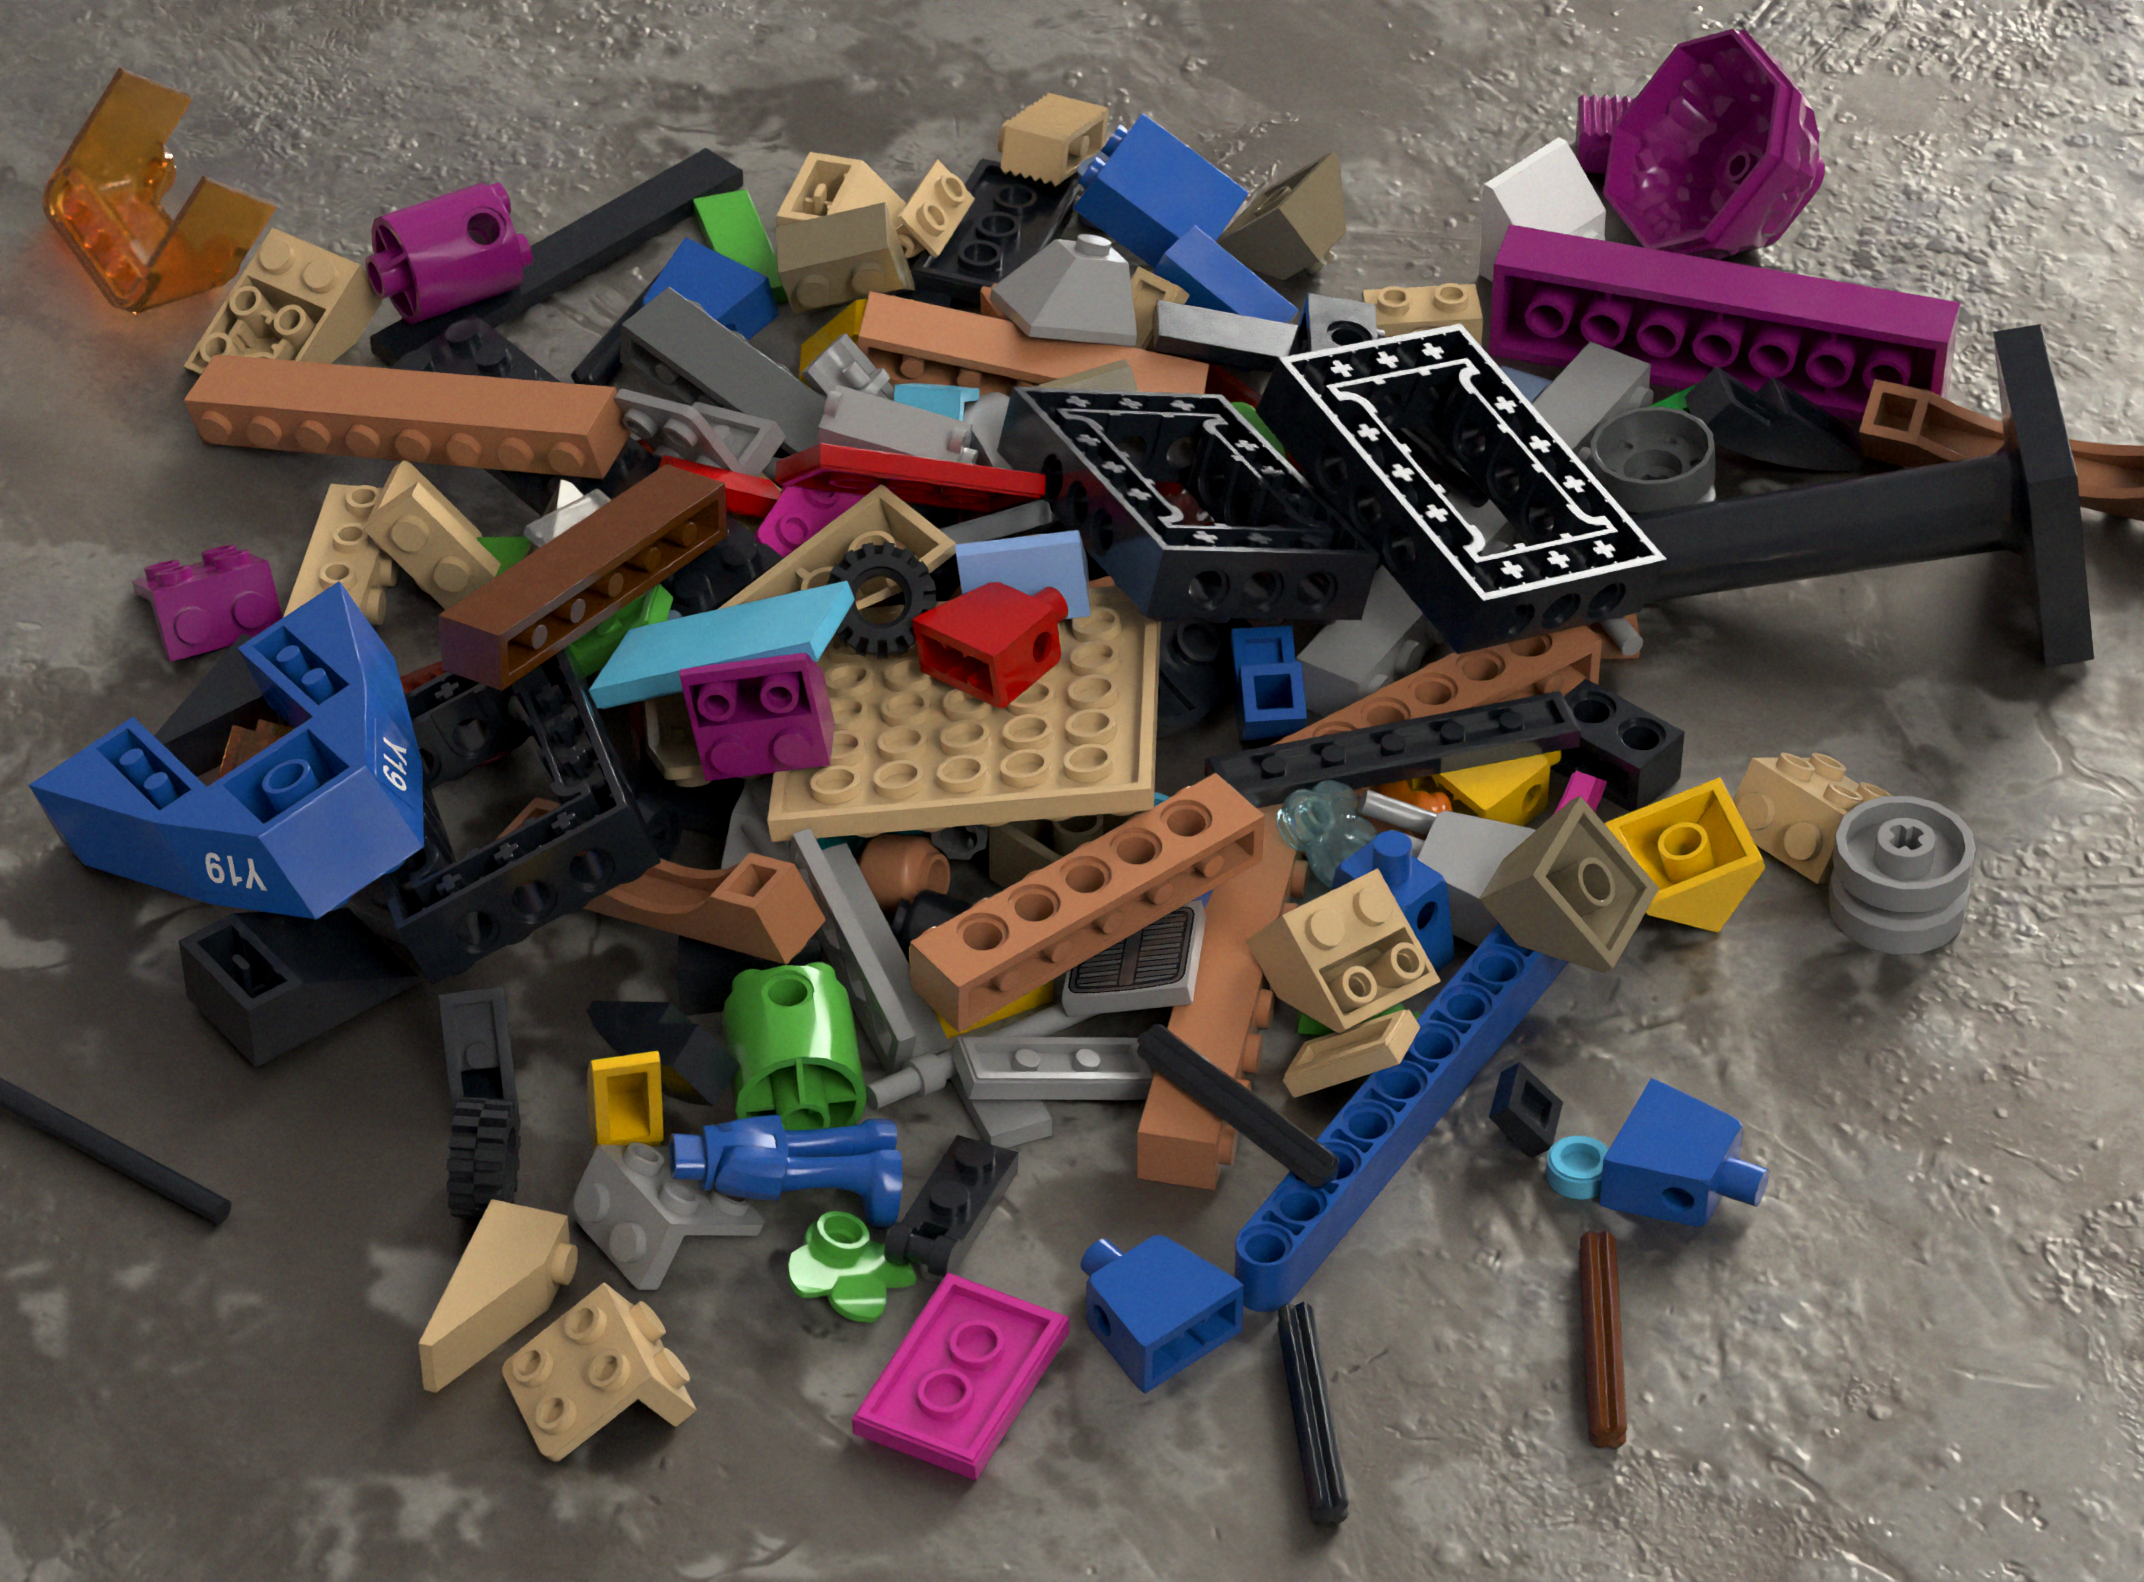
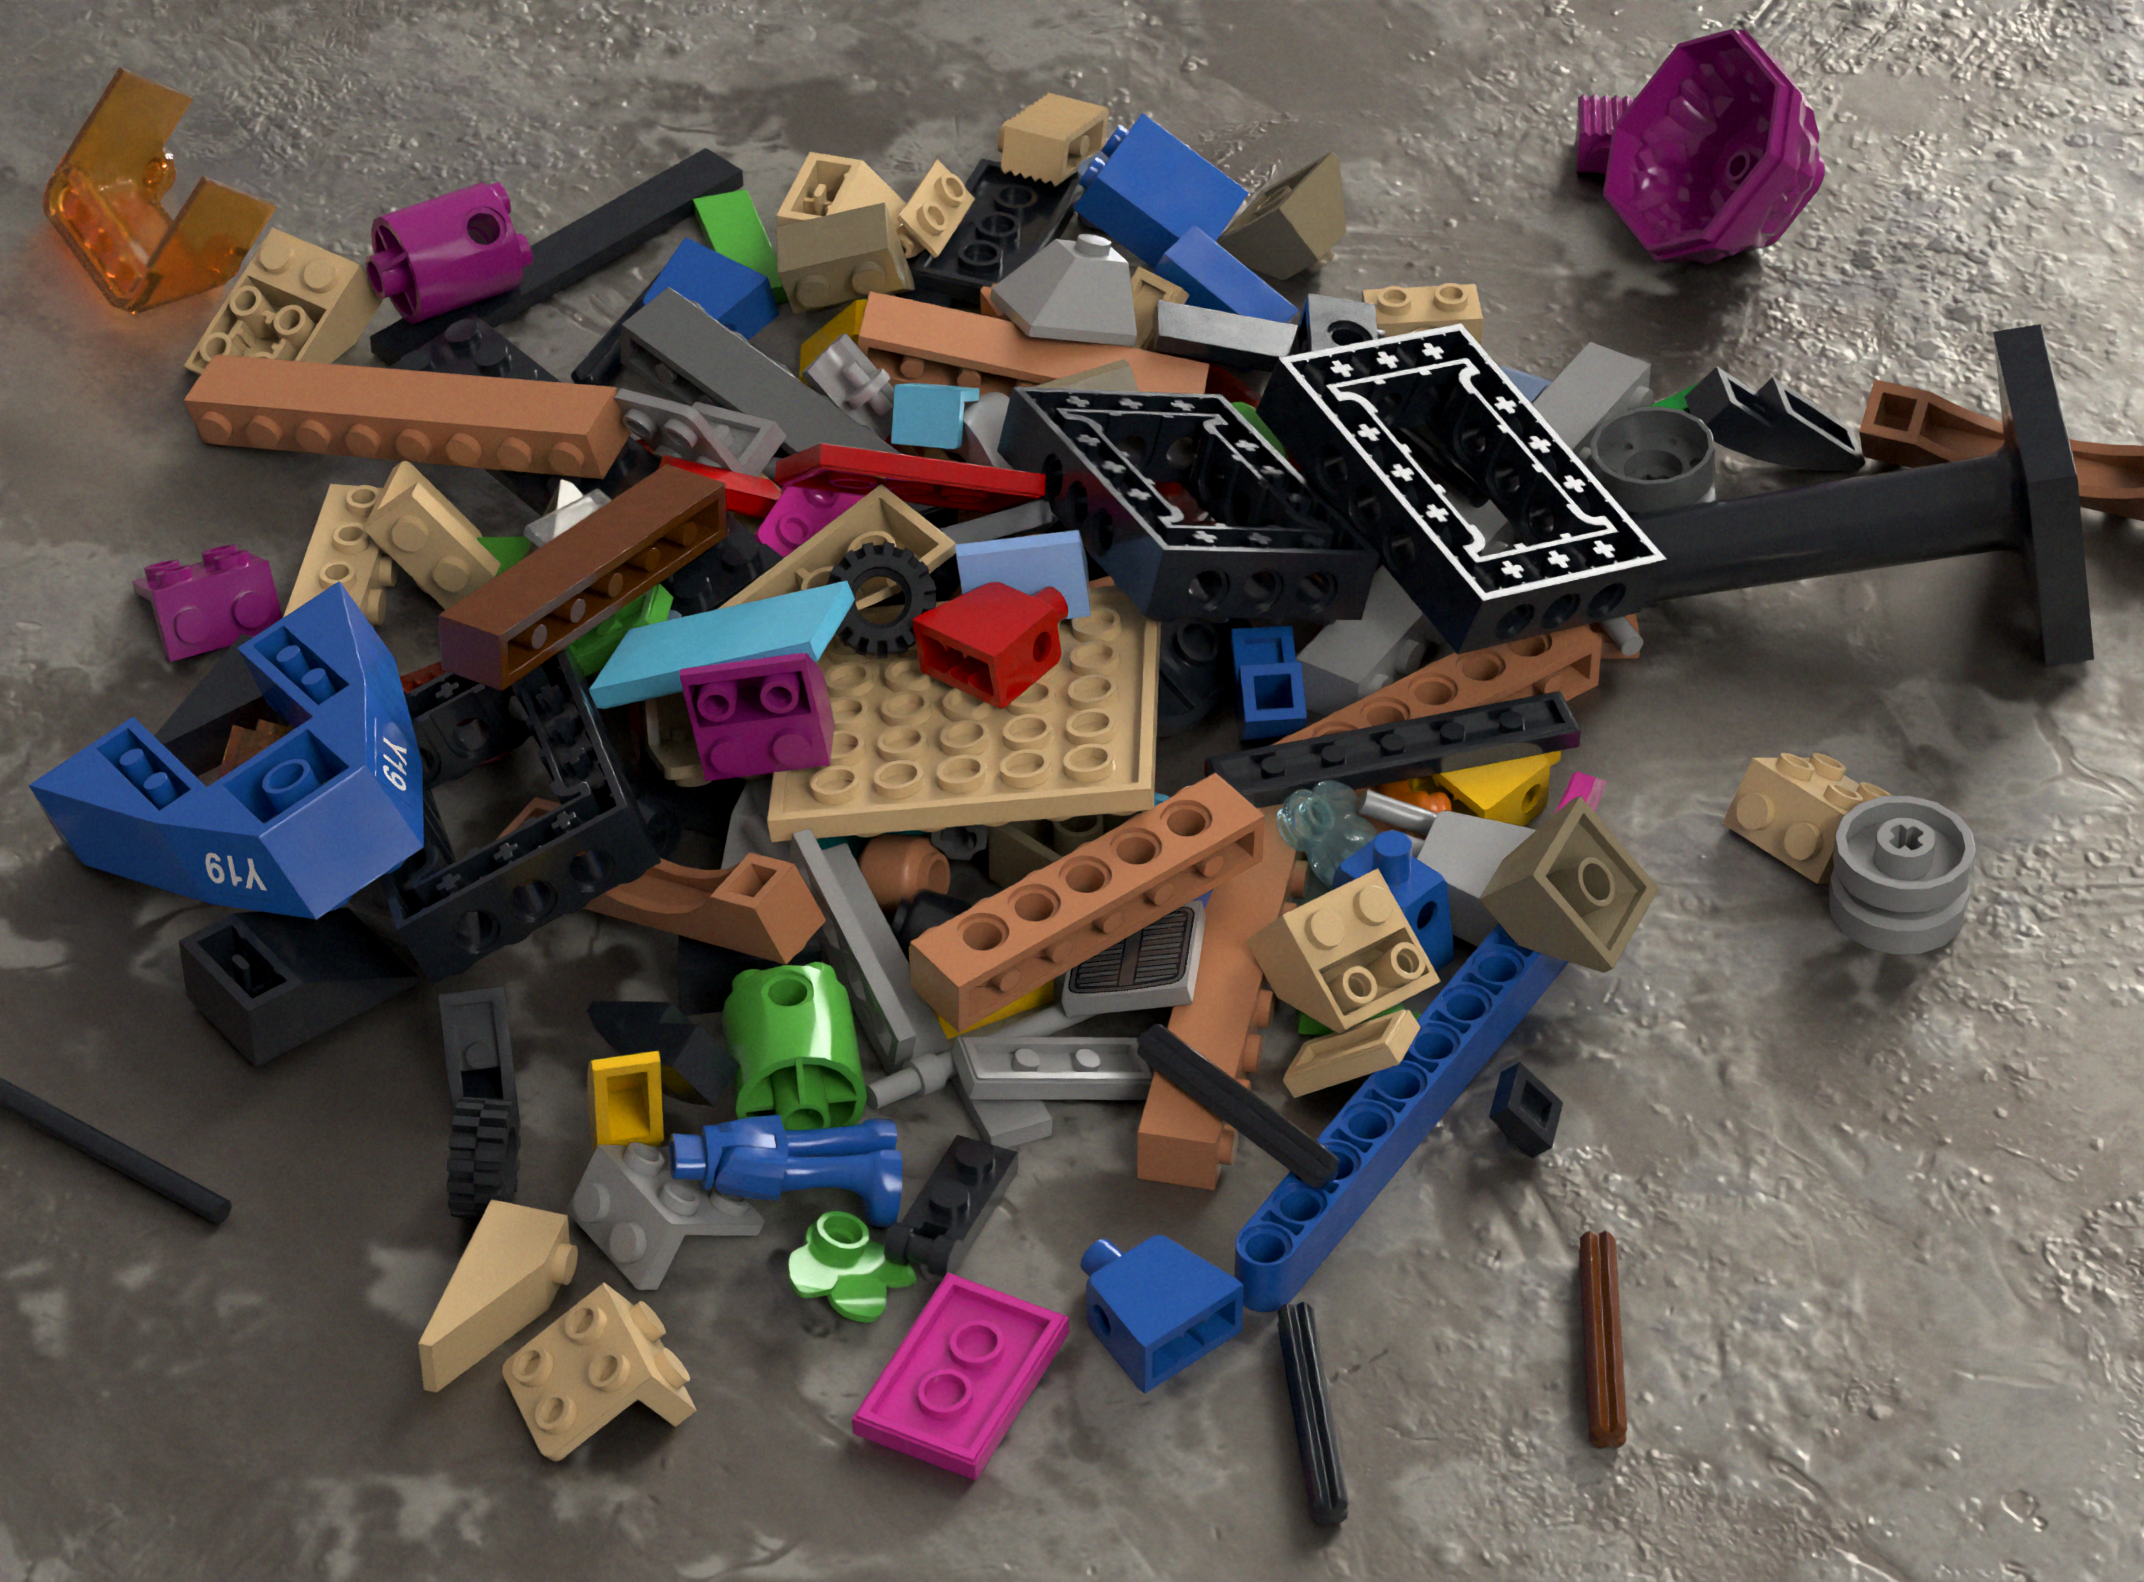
(893, 427): light grey brick -> none
(1543, 194): white slope -> none
(1576, 1166): medium azure tile -> none
(1622, 746): black brick -> none
(1678, 1160): blue torso -> none
(1694, 854): yellow slope -> none
(1706, 313): magenta brick -> none

